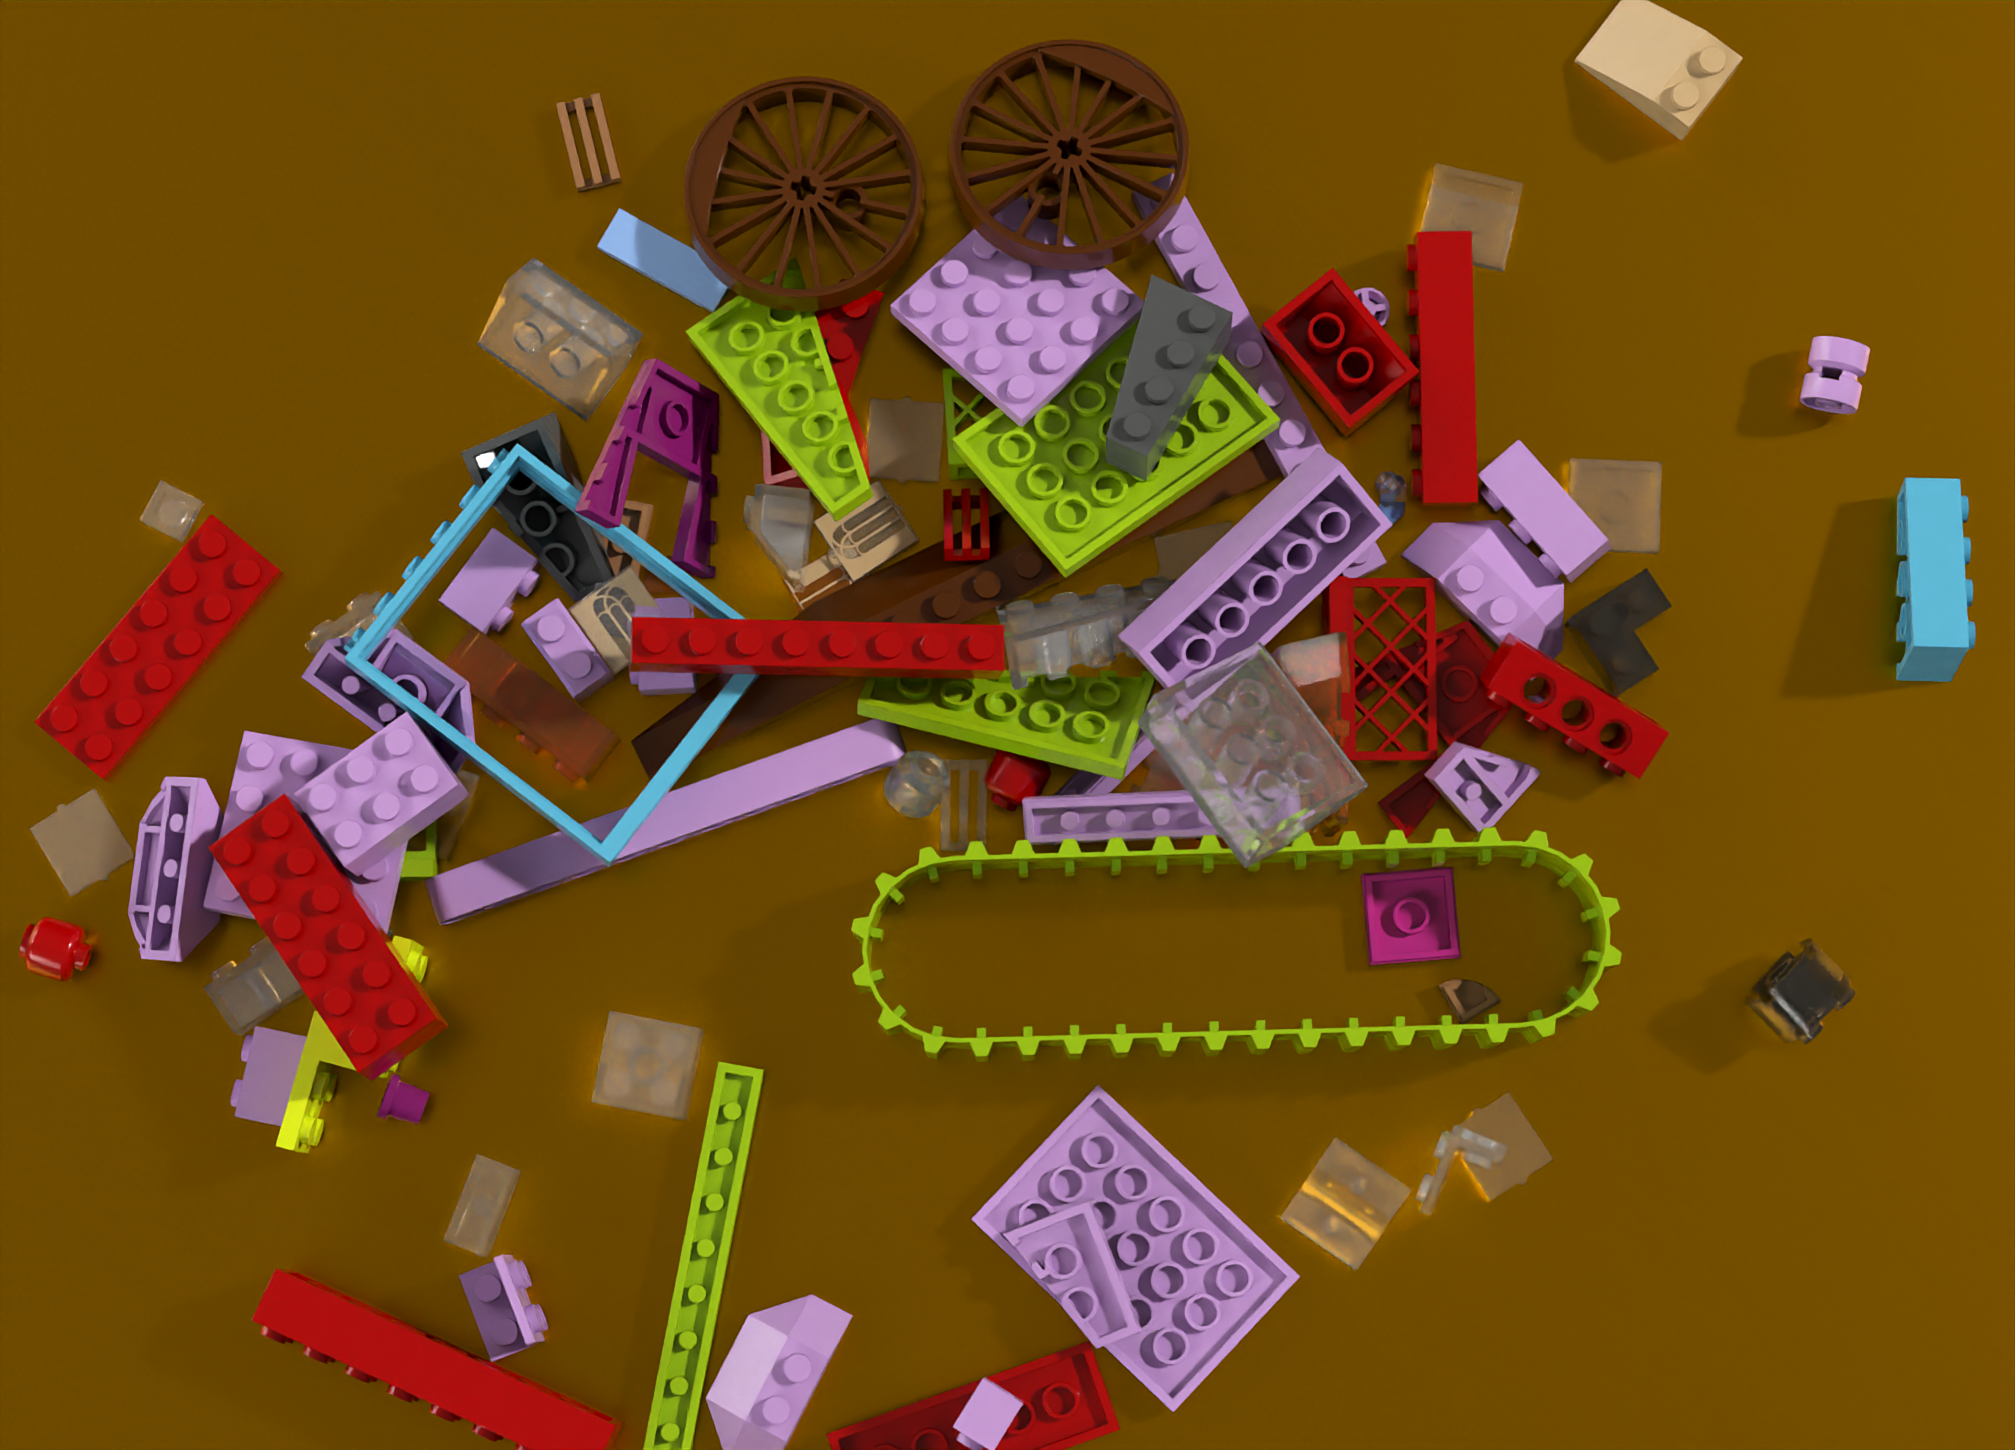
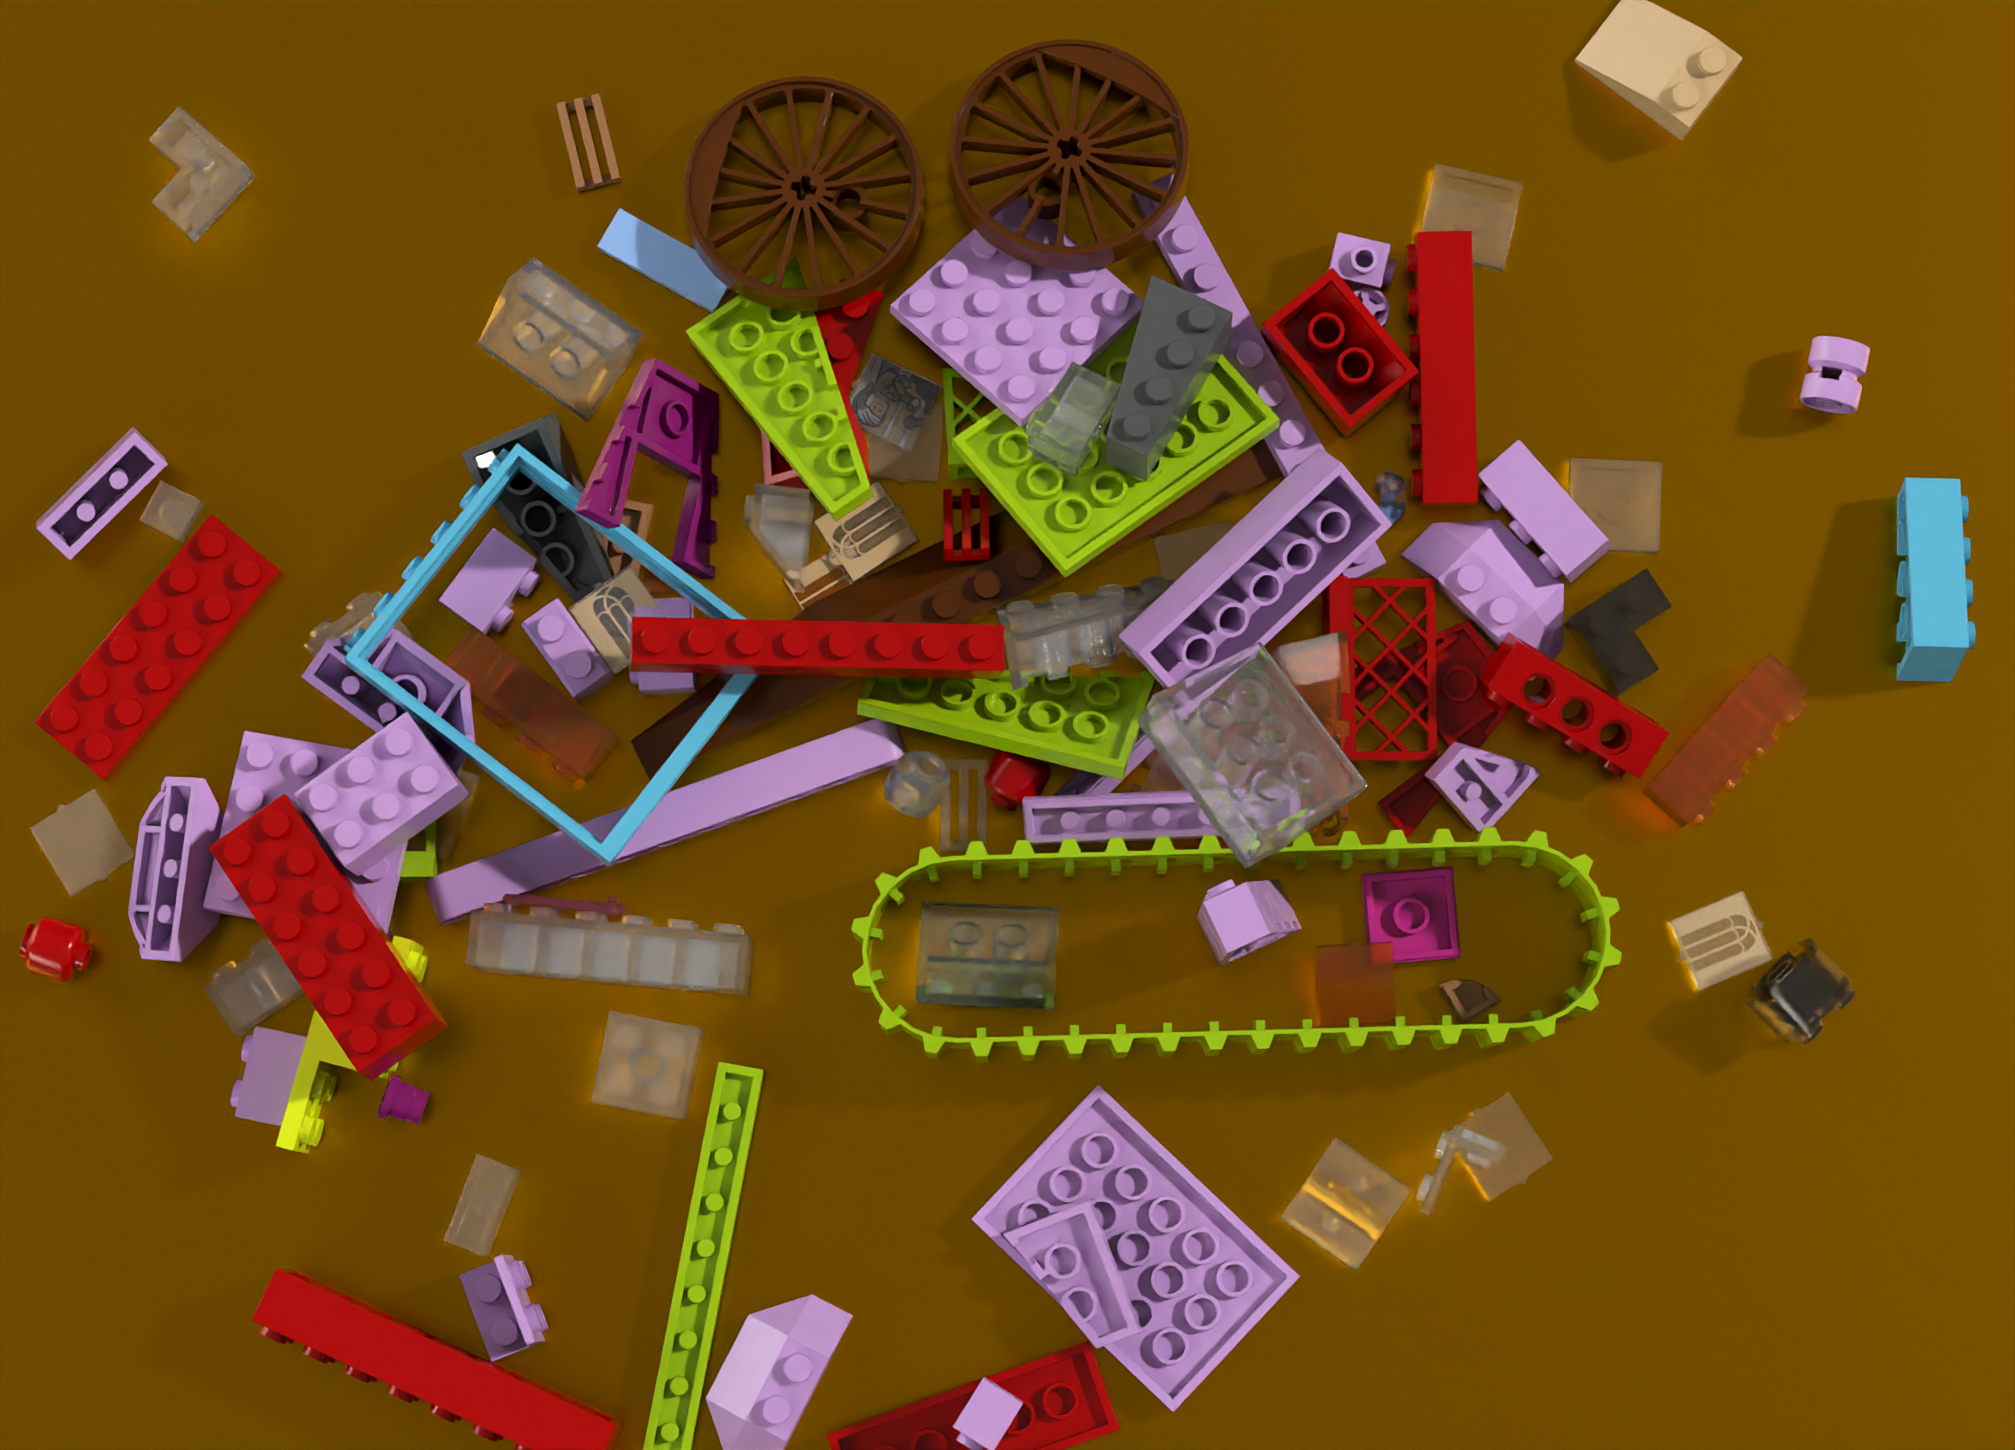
(101, 493): none -> lavender brick
(206, 178): none -> clear brick
(568, 906): none -> clear pink container
(610, 951): none -> clear brick
(893, 401): none -> clear piece
(987, 955): none -> clear slope
(1072, 418): none -> clear brick
(1245, 917): none -> lavender wedge
(1356, 983): none -> clear orange piece
(1362, 262): none -> lavender brick
(1721, 940): none -> clear piece
(1726, 741): none -> clear orange brick

